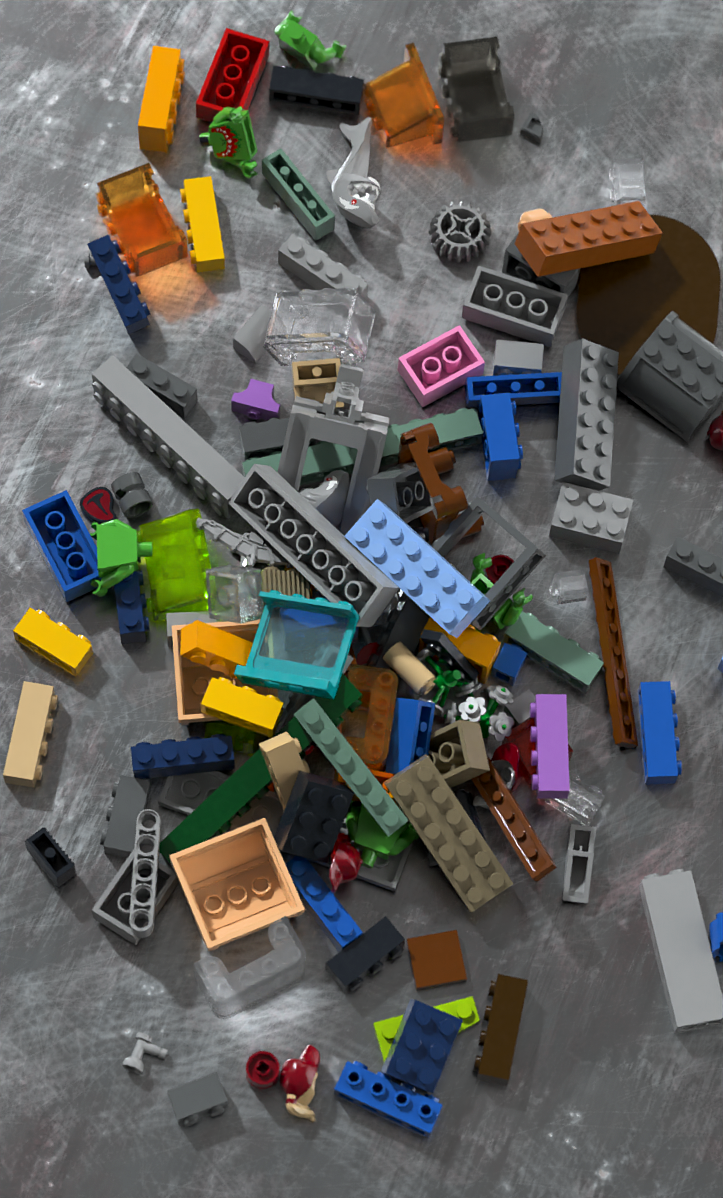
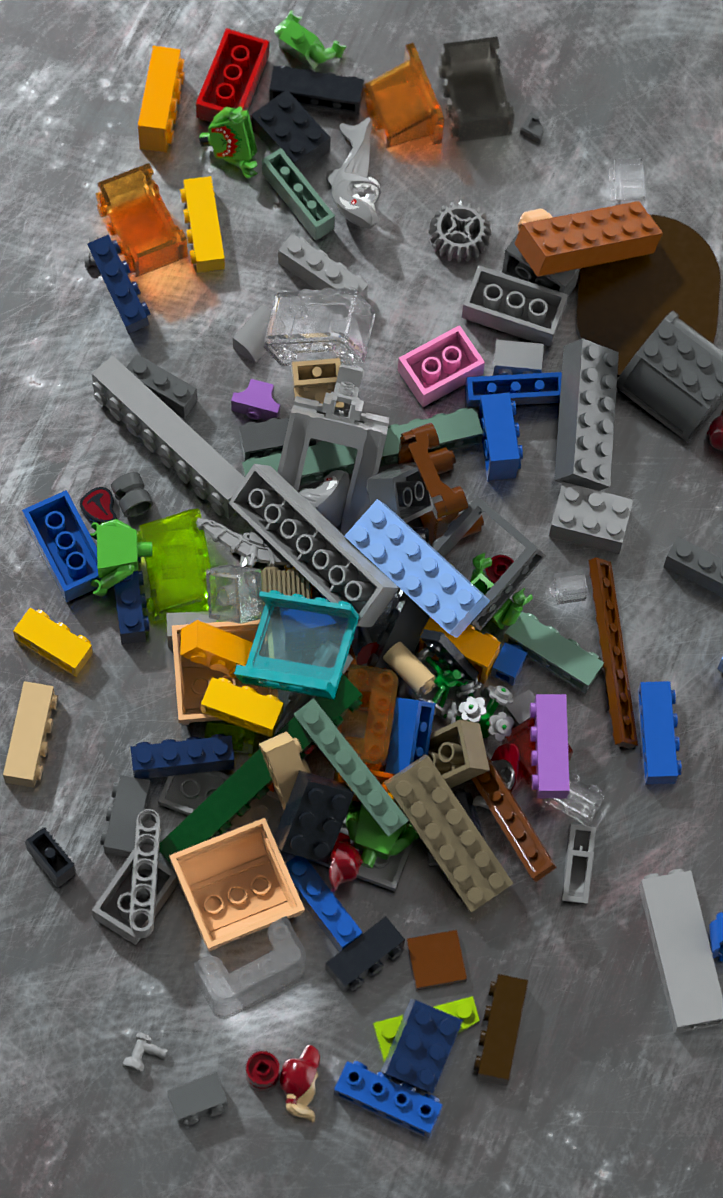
(290, 127): none -> black brick

